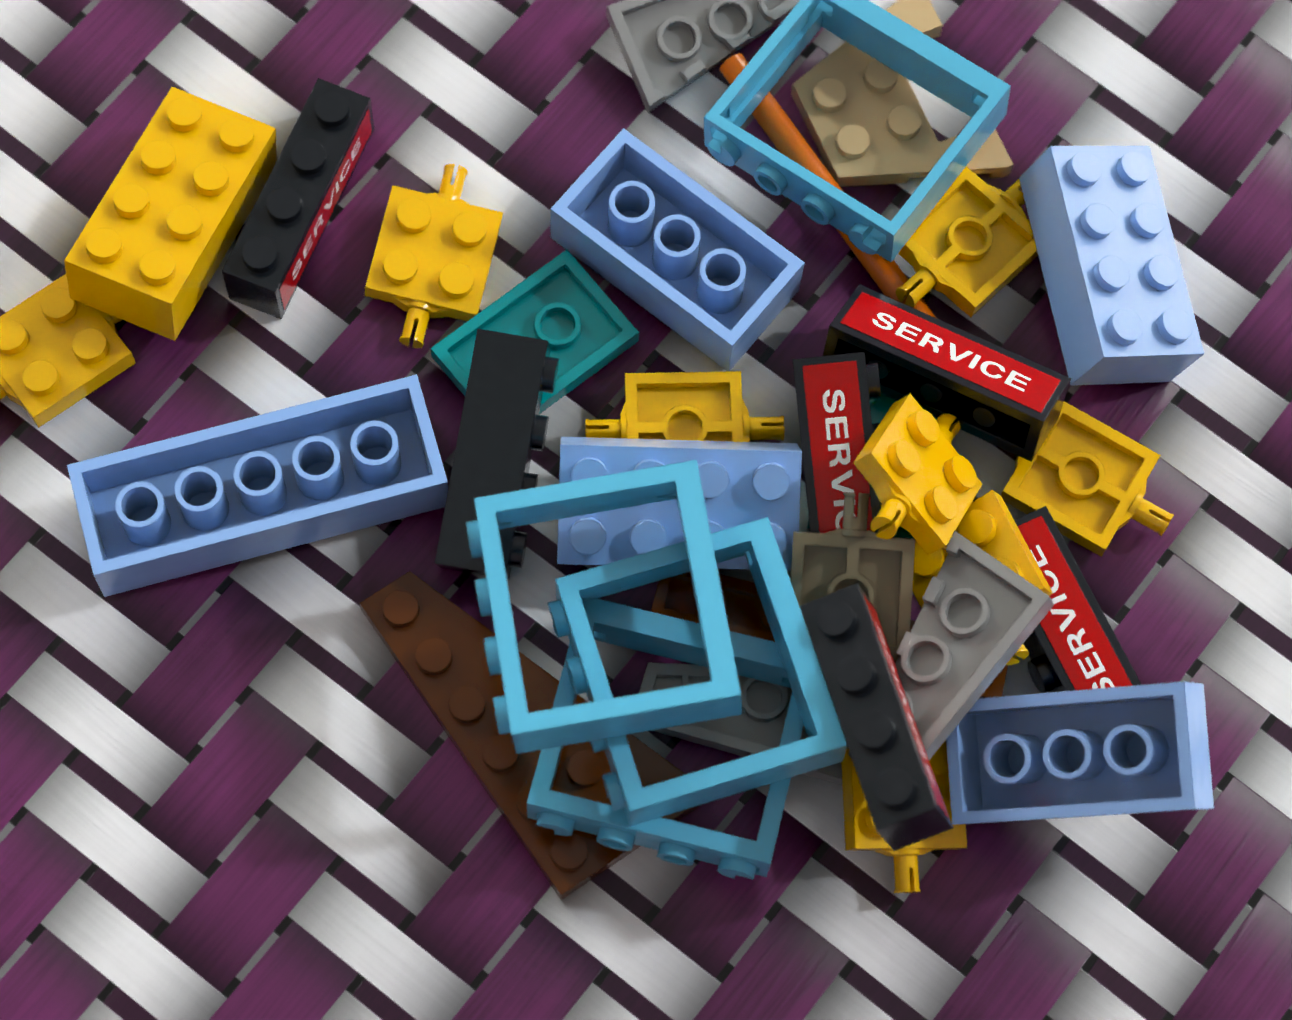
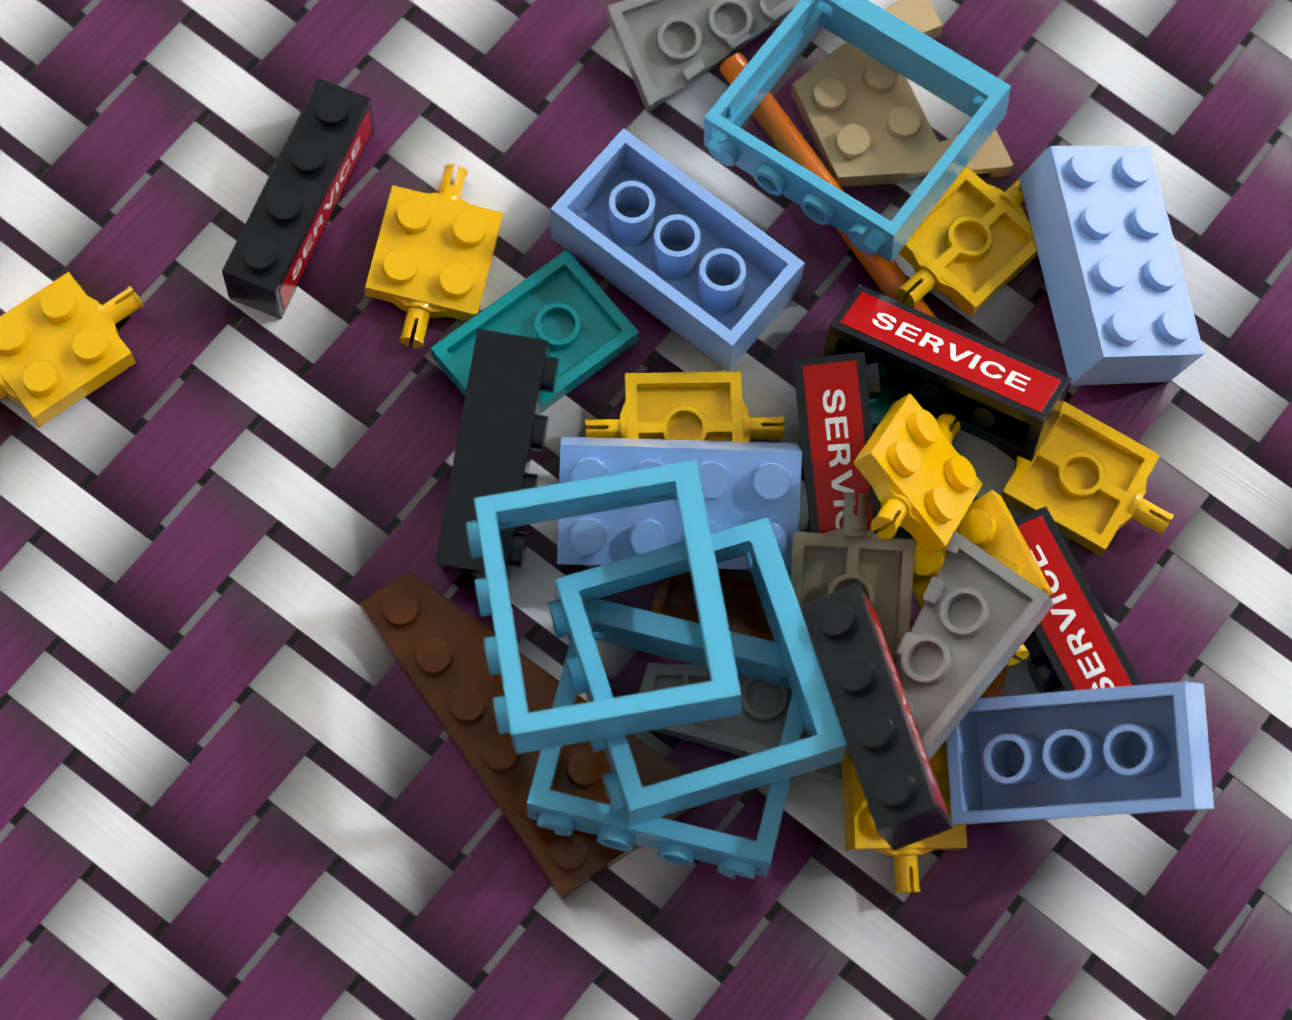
(171, 213): yellow brick -> none
(258, 485): light blue brick -> none

